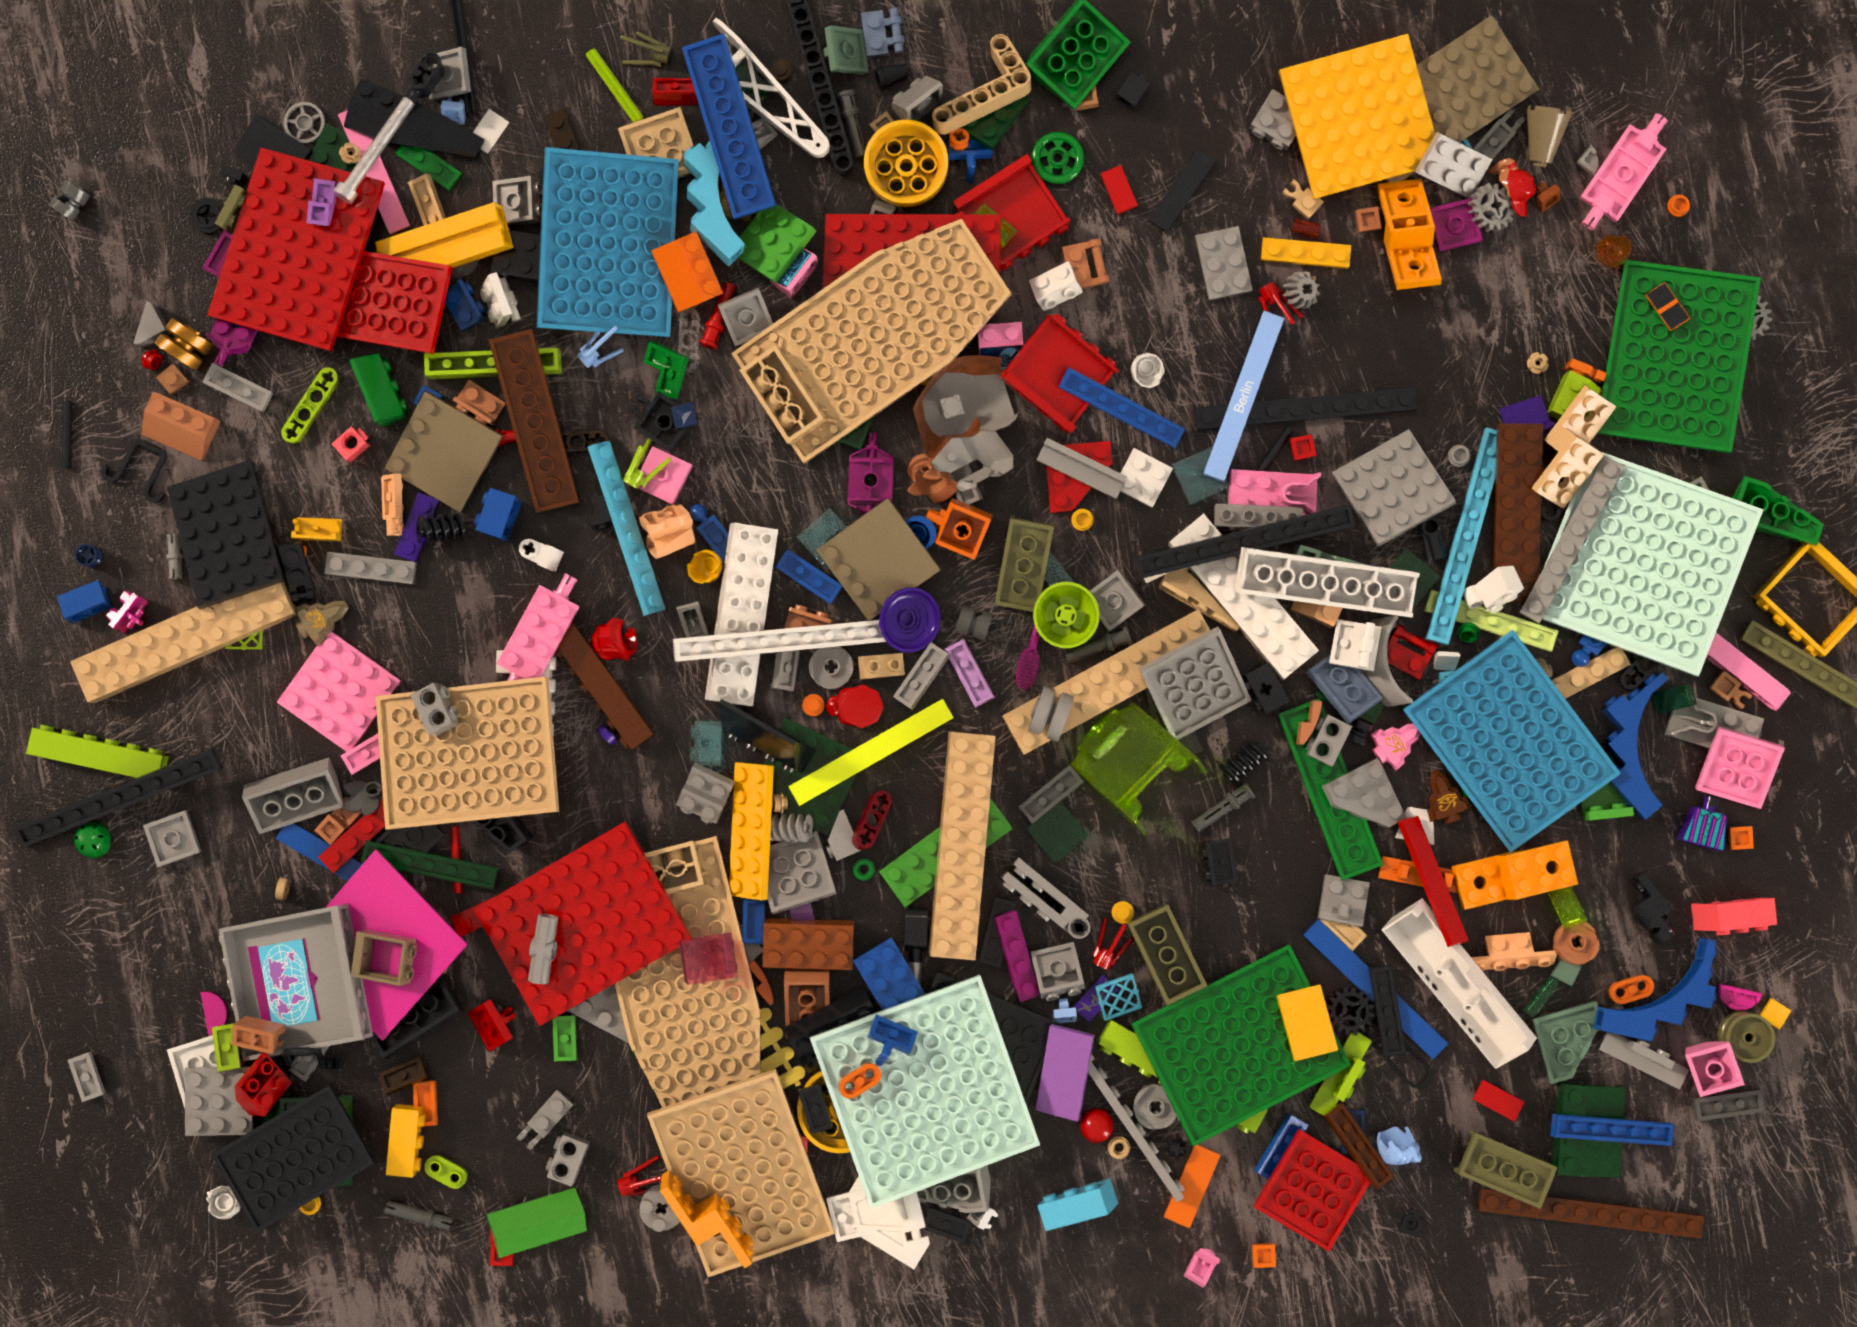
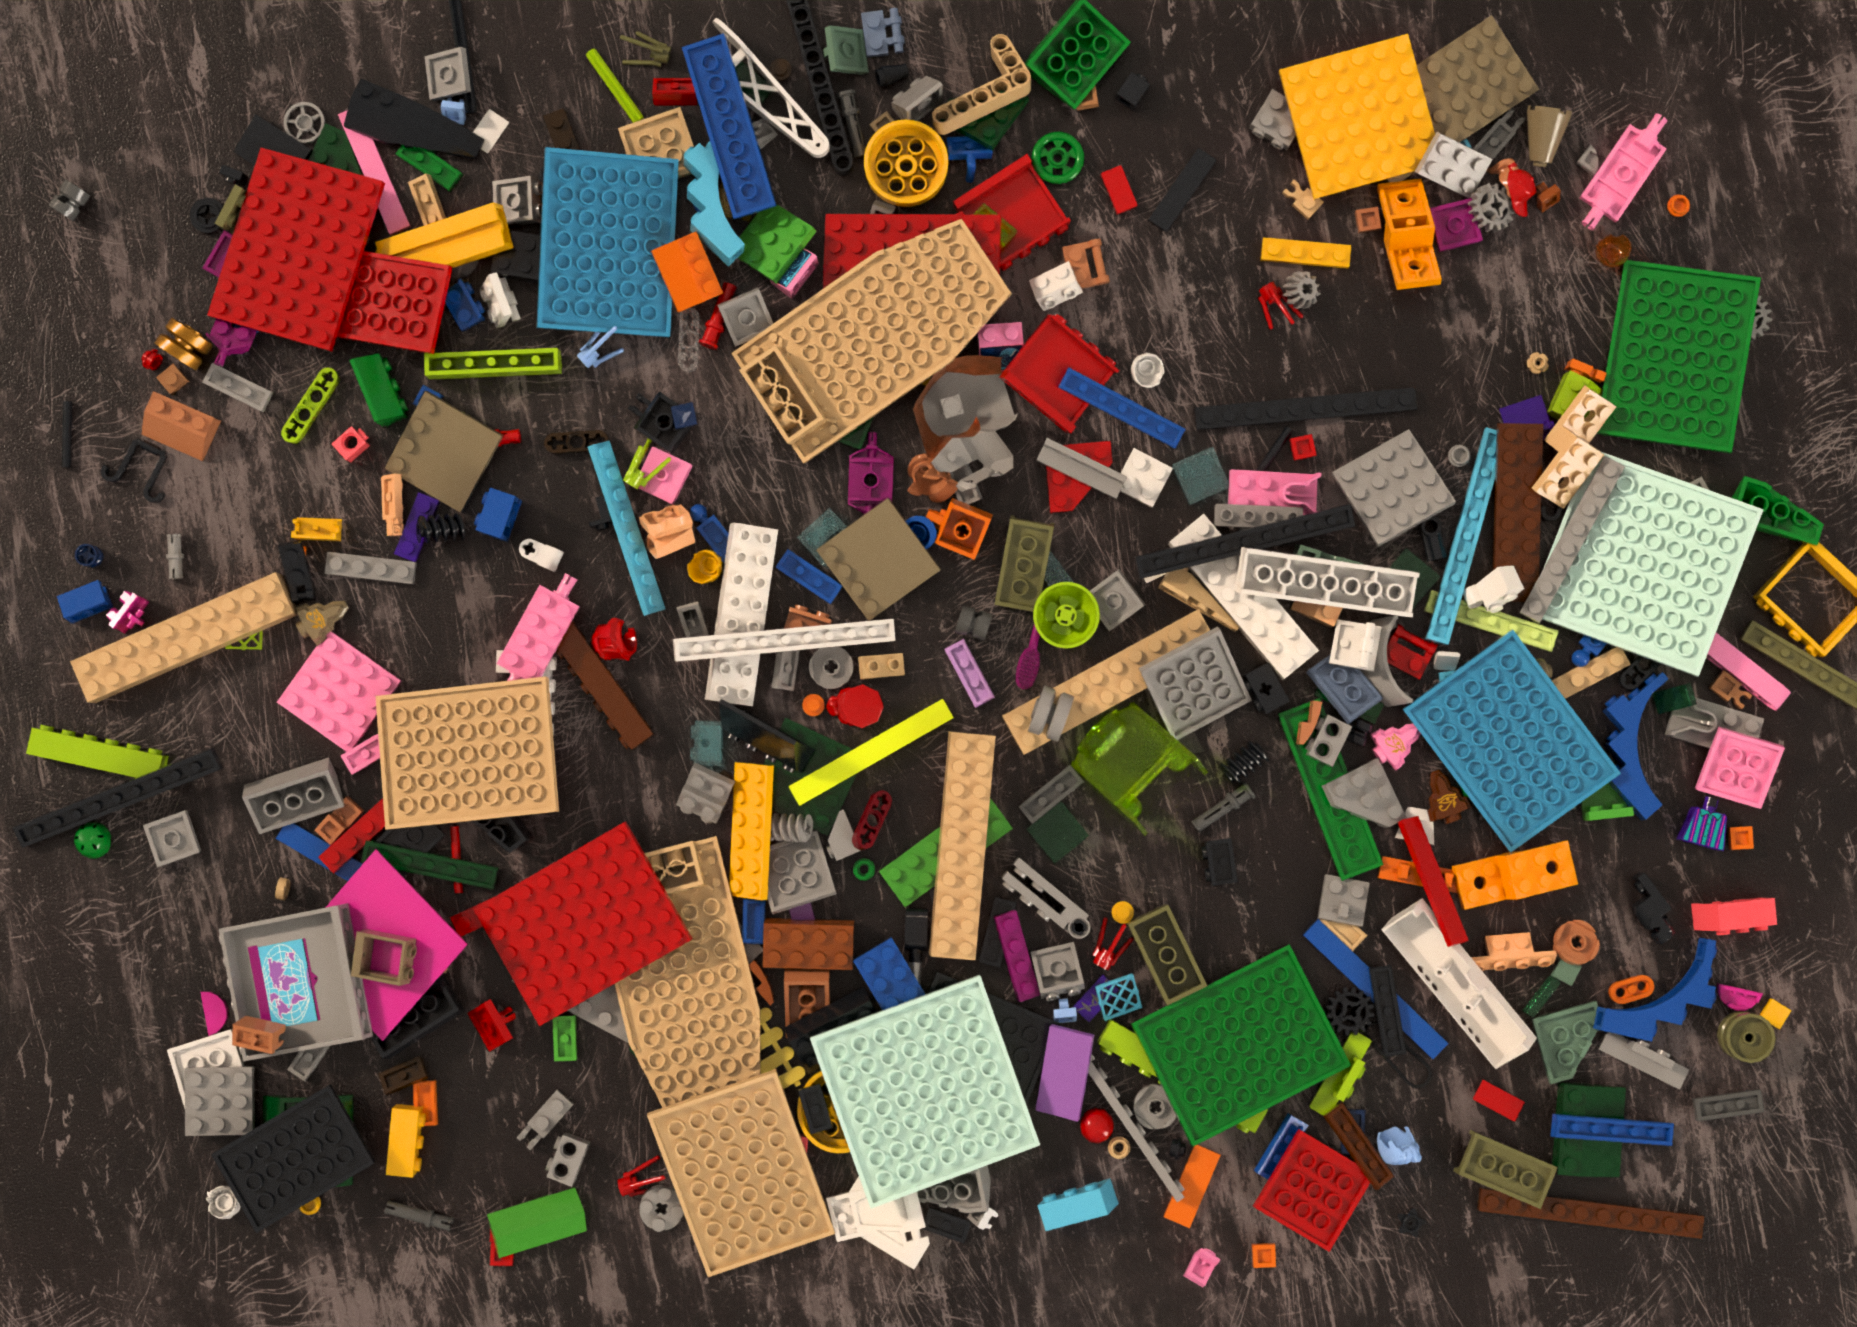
(86, 1076): light grey plate -> none
(150, 326): light grey slope -> none
(225, 534): black plate -> none
(226, 1054): lime plate -> none
(261, 1086): red slope -> none
(305, 1051): black piece -> none
(323, 202): medium lavender slope -> none
(350, 159): tan plate -> none
(362, 797): dark grey plate -> none
(422, 85): flat silver piece -> none
(430, 712): light grey brick -> none
(445, 1171): lime plate -> none
(480, 403): nougat bracket -> none
(534, 420): reddish brown plate -> none
(543, 949): light grey piece -> none
(610, 737): dark purple tile -> none
(671, 365): green plate -> none
(707, 1218): light orange bracket -> none
(708, 958): clear pink bracket -> none
(779, 802): tan plate -> none
(860, 1081): orange plate -> none
(892, 1036): blue plate -> none
(909, 619): dark purple hat -> none
(921, 676): light grey plate -> none
(959, 133): orange bush -> none
(1082, 519): yellow plate -> none
(1108, 642): dark grey pin -> none
(1223, 263): light grey plate -> none
(1243, 396): light blue tile -> none
(1306, 227): clear red pin -> none
(1307, 1022): yellow tile -> none
(1468, 632): green plate -> none
(1567, 907): clear neon green plate -> none
(1667, 307): black tile -> none
(1713, 1067): bright pink slope -> none

